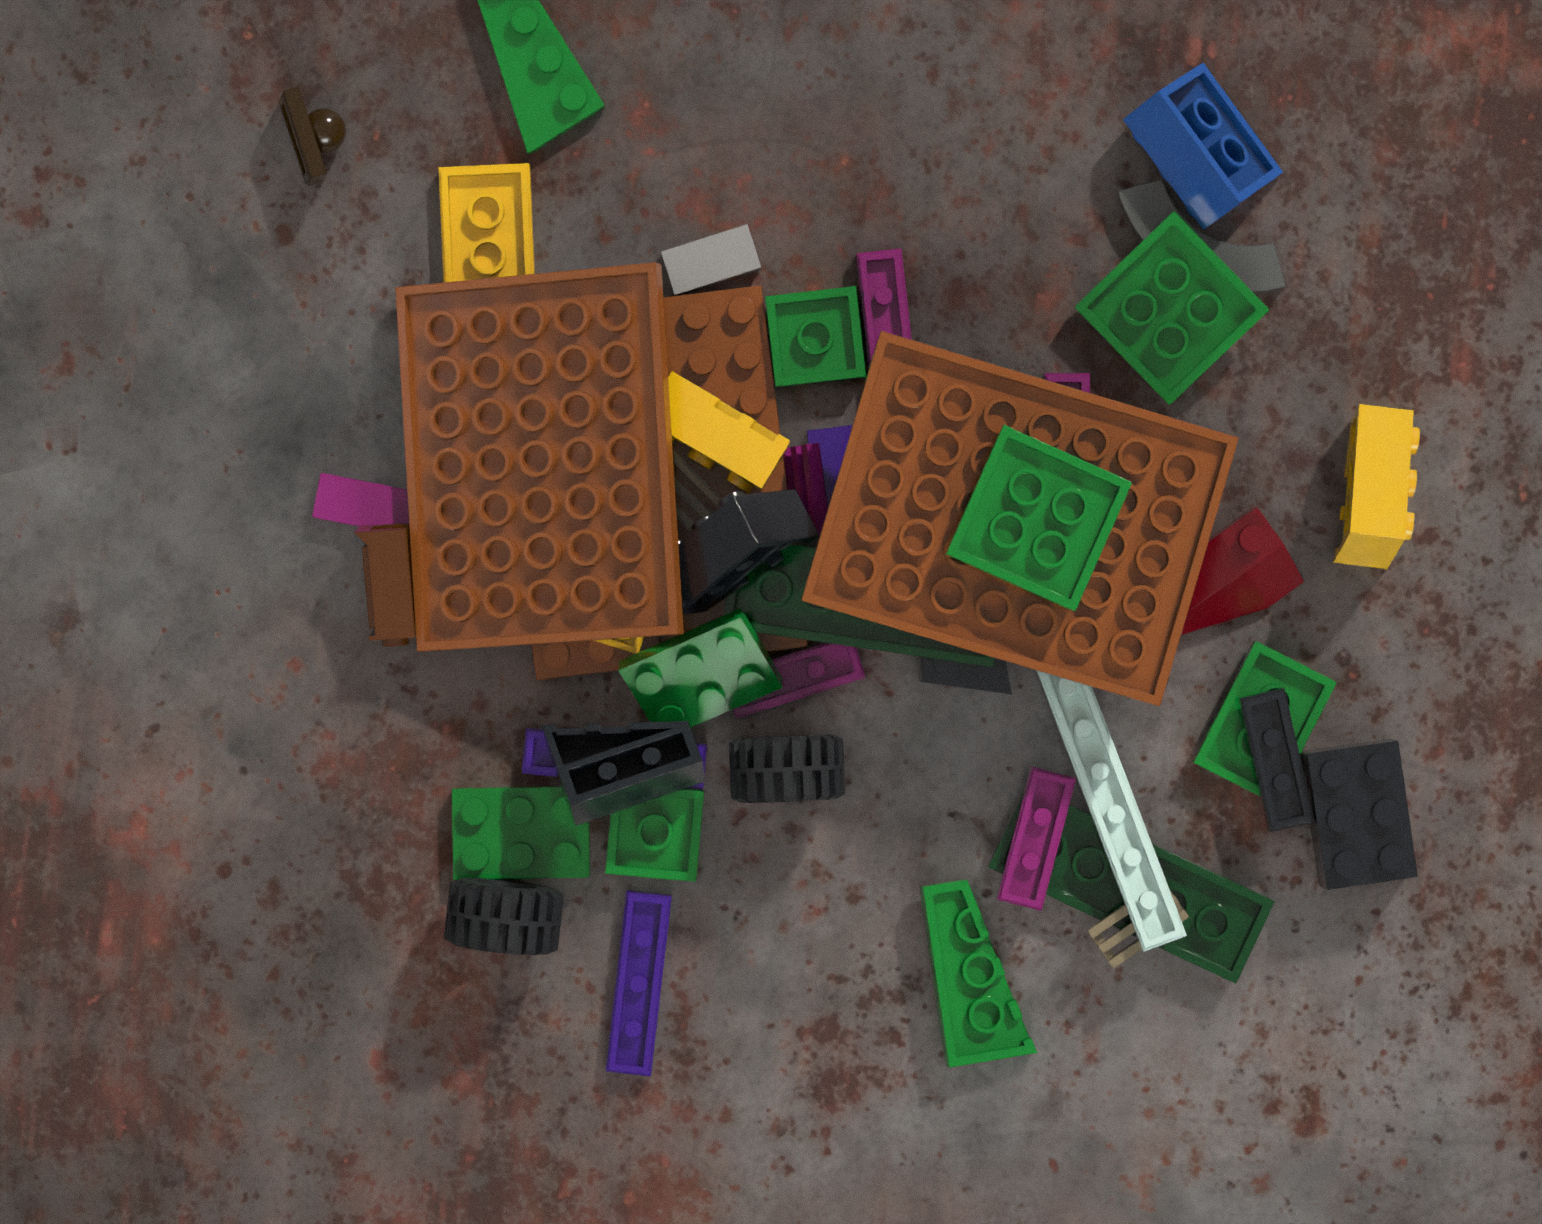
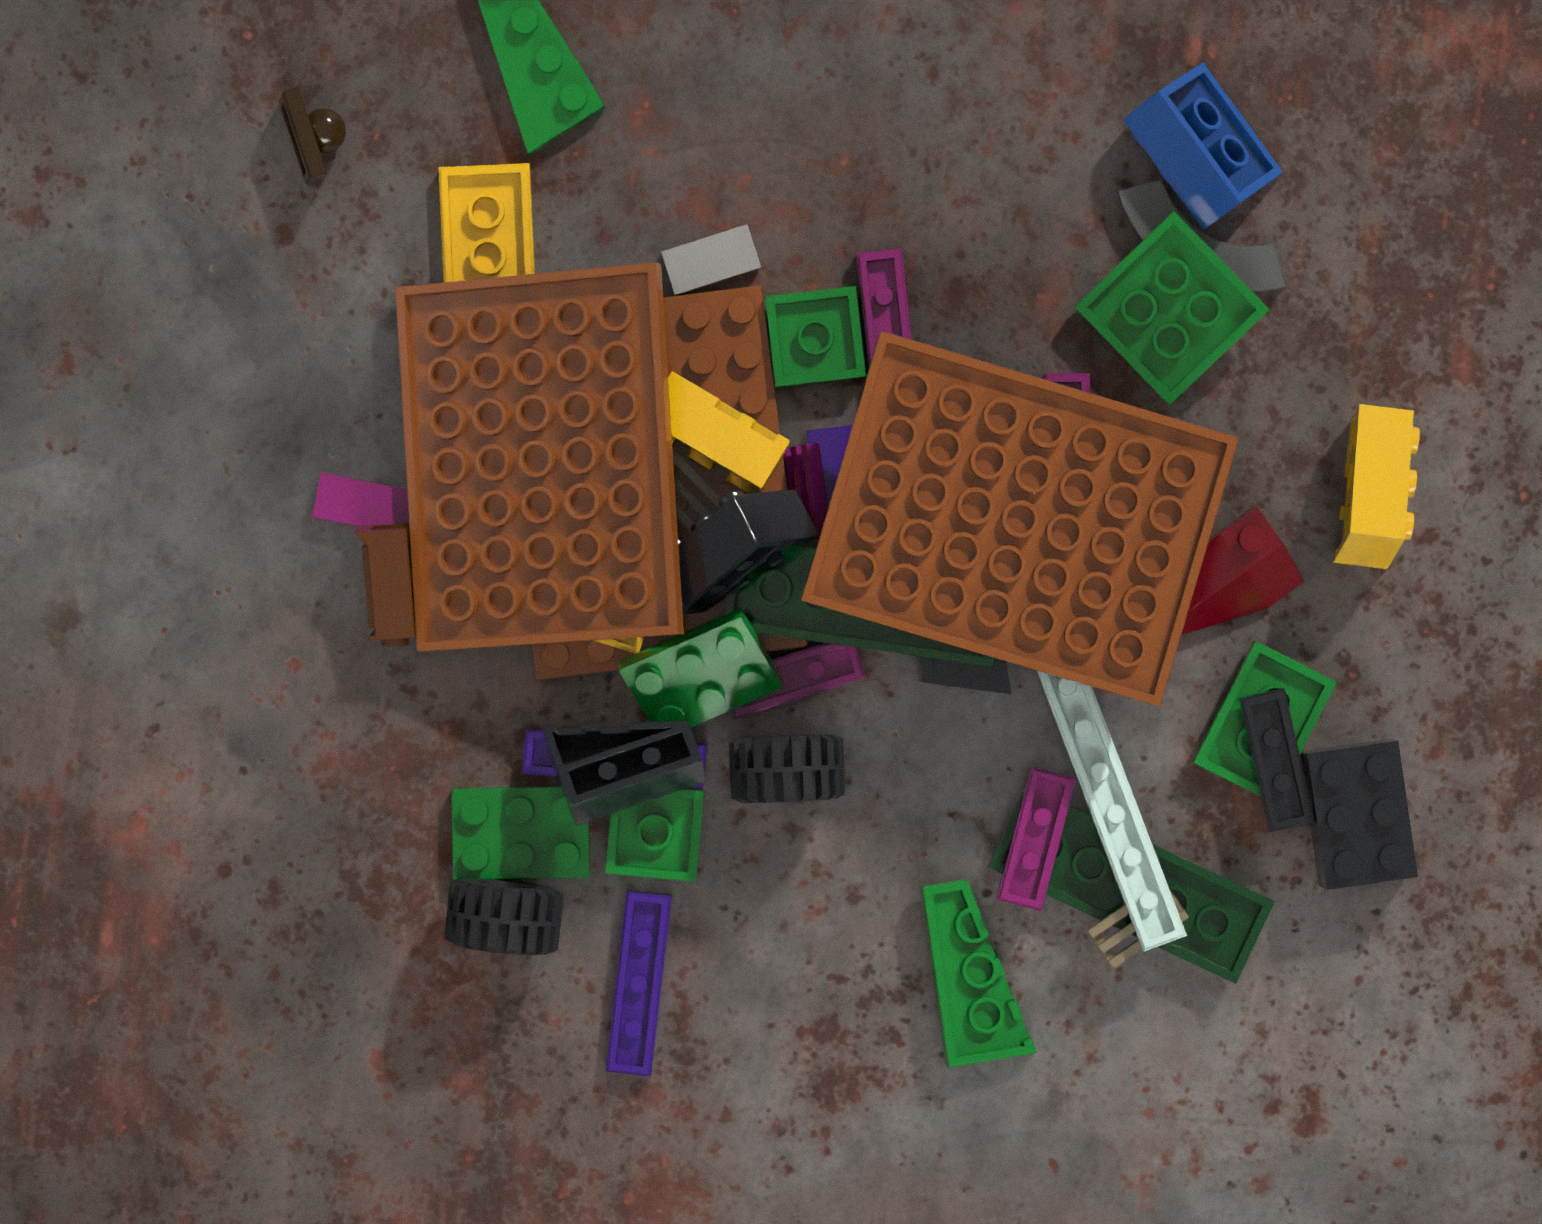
(1038, 518): green plate -> none

